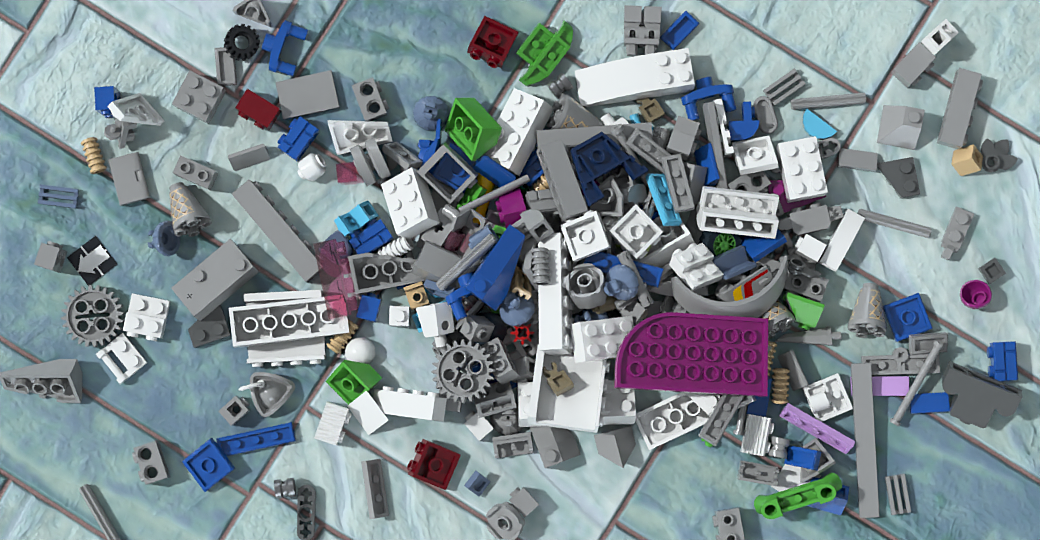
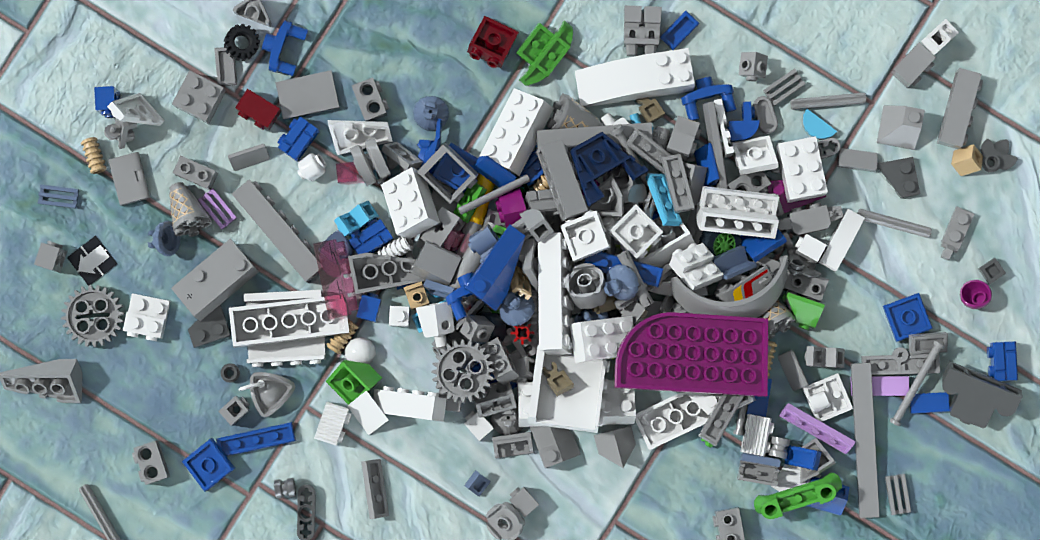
(127, 355): white plate -> none
(207, 196): none -> lavender tile
(224, 370): none -> dark grey plate
(433, 464): dark red plate -> none
(463, 218): light grey bracket -> none
(466, 262): light grey axle -> none
(472, 127): bright green slope -> none
(540, 266): light grey piece -> none
(560, 85): flat silver wheel -> none
(753, 65): none -> light grey brick
(760, 459): none -> sand blue tile
(780, 385): tan piece -> none
(817, 336): light grey bar -> none
(824, 357): none -> light grey brick
(868, 313): light grey cone -> none

